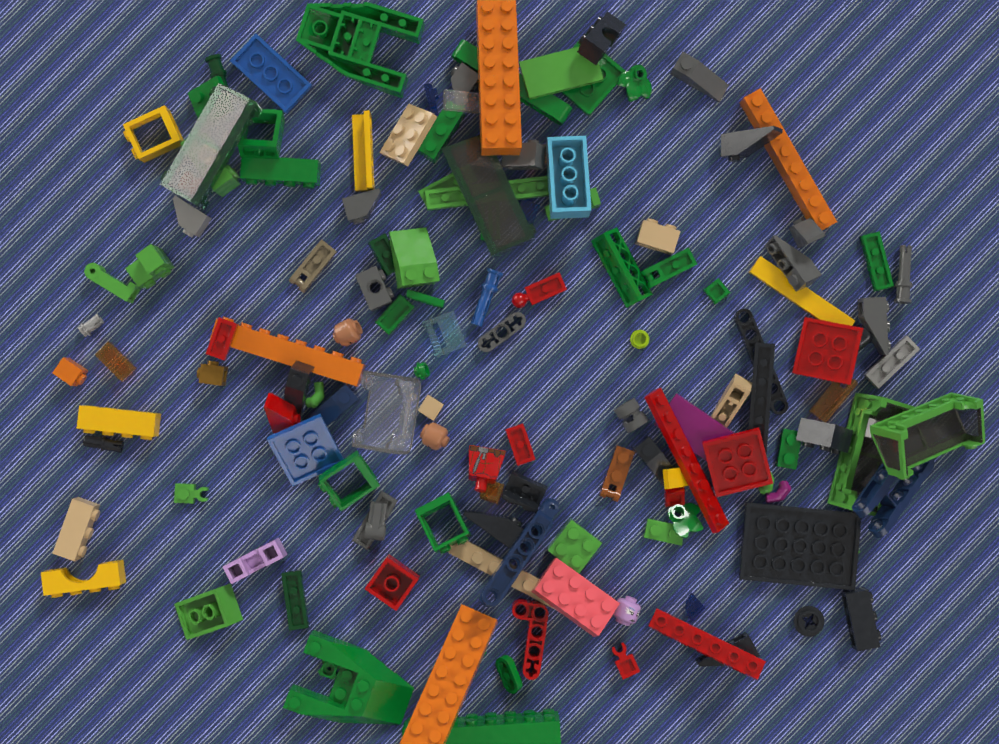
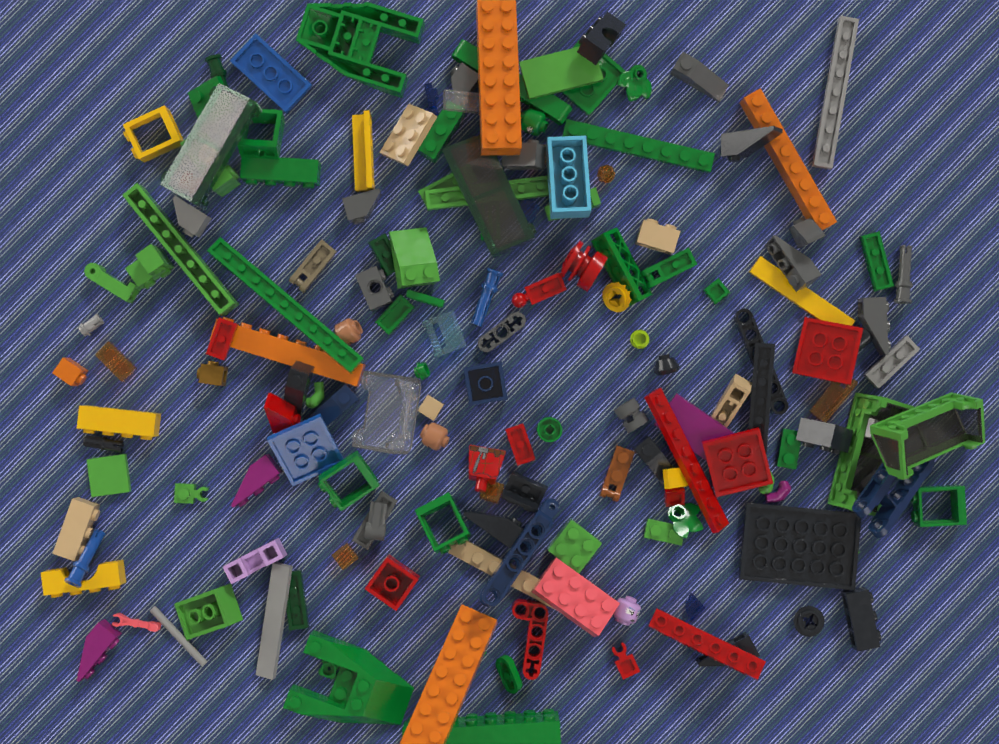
(81, 566): none -> blue pin
(97, 643): none -> magenta slope
(109, 475): none -> bright green tile
(124, 620): none -> coral piece
(178, 636): none -> light grey bar
(180, 249): none -> bright green brick
(257, 476): none -> magenta slope
(274, 620): none -> light grey tile
(285, 305): none -> green plate
(345, 556): none -> clear orange plate
(485, 383): none -> dark blue brick
(533, 122): none -> green head
(549, 429): none -> green wheel
(583, 266): none -> red wheel
(606, 174): none -> clear orange plate
(616, 305): none -> yellow gear
(641, 146): none -> green plate
(666, 365): none -> black cone
(835, 92): none -> light grey plate
(958, 506): none -> green window

